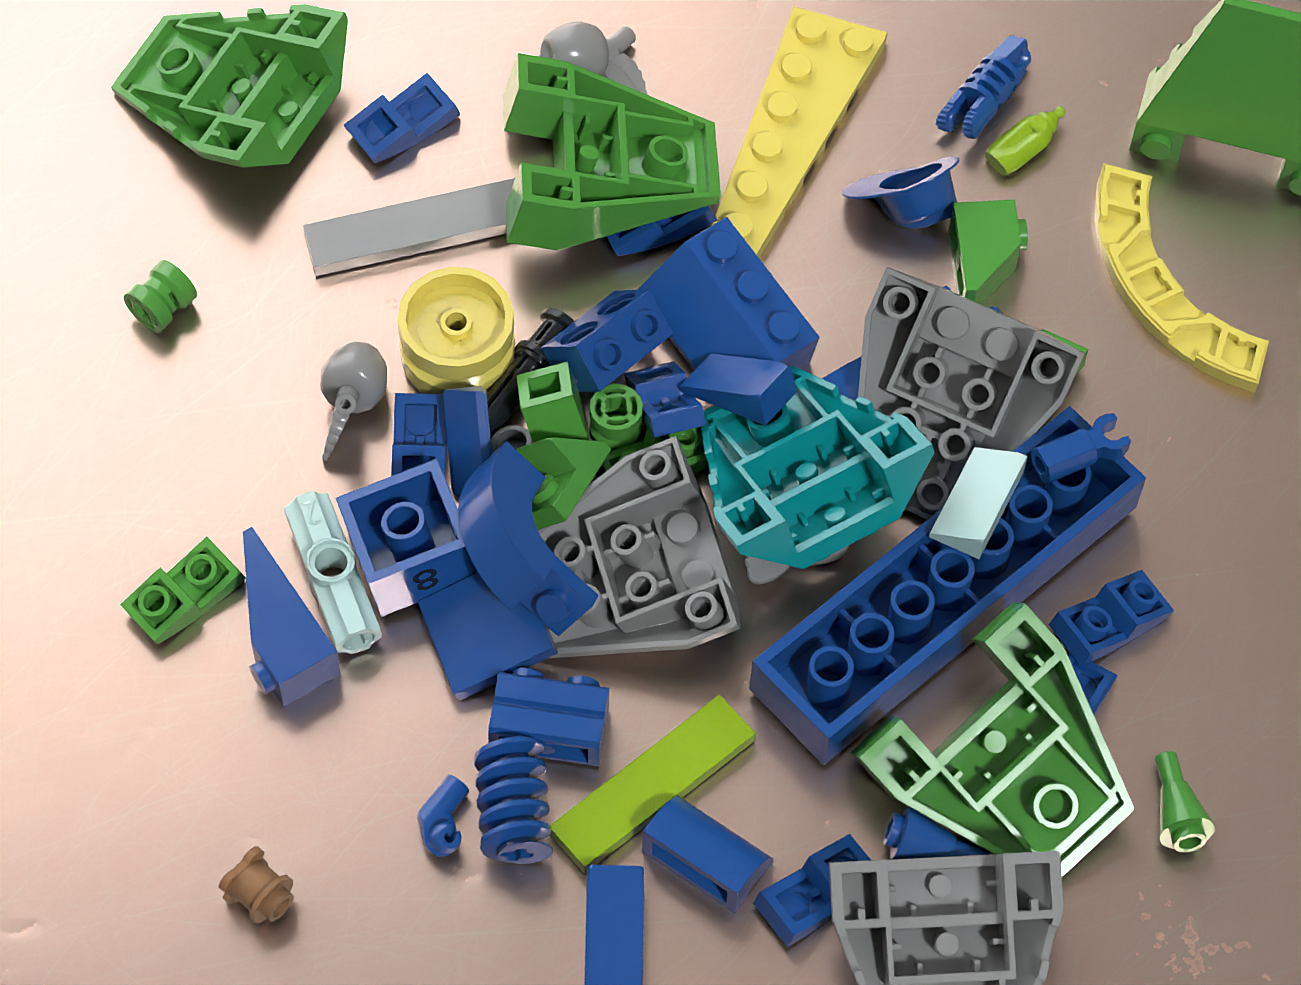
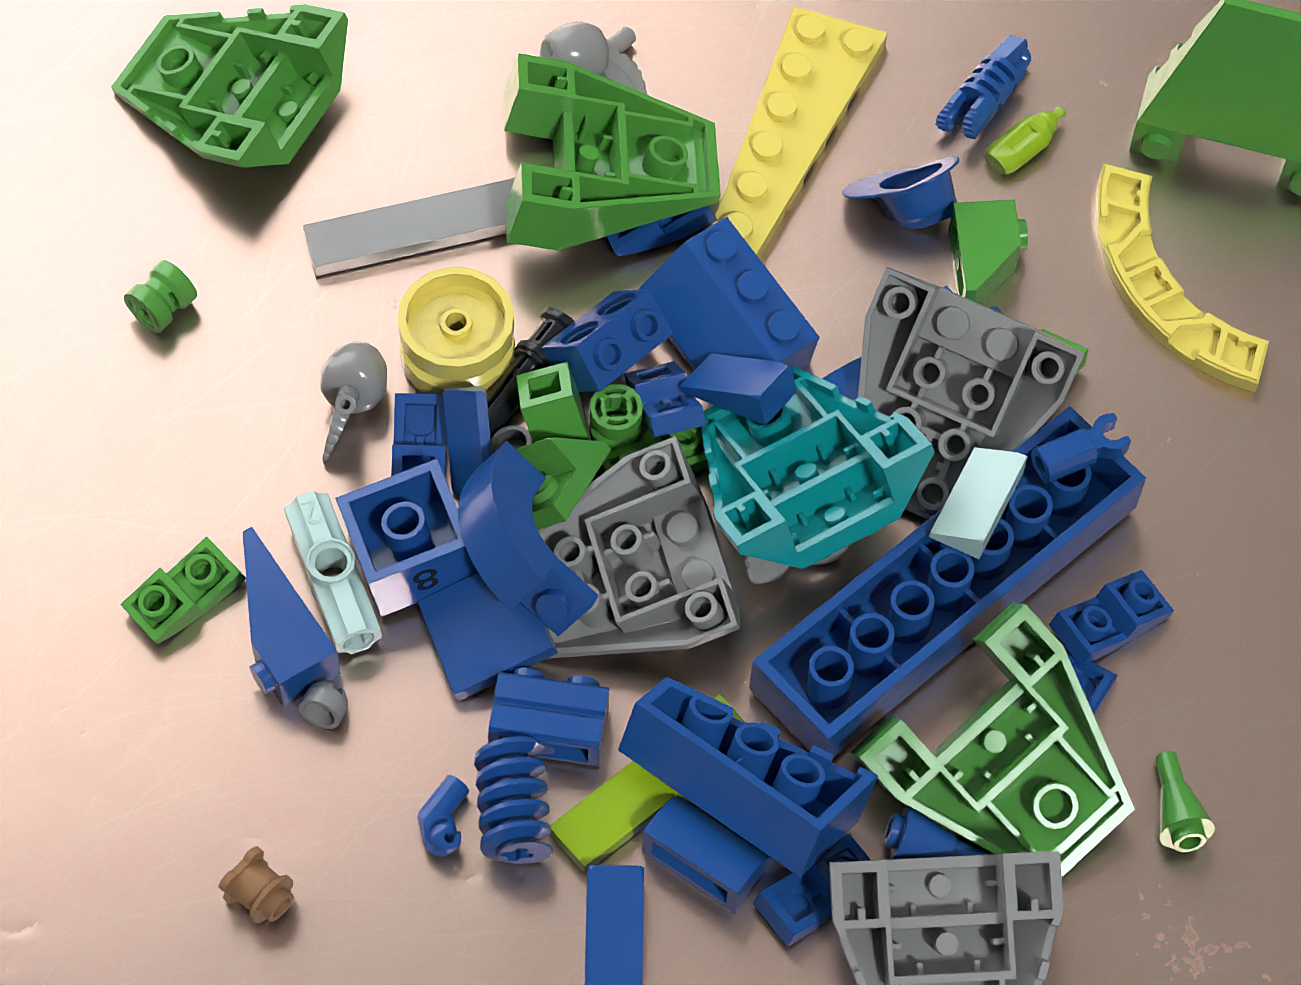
(323, 704): none -> light grey hinge
(406, 120): blue slope -> none
(746, 776): none -> blue wedge

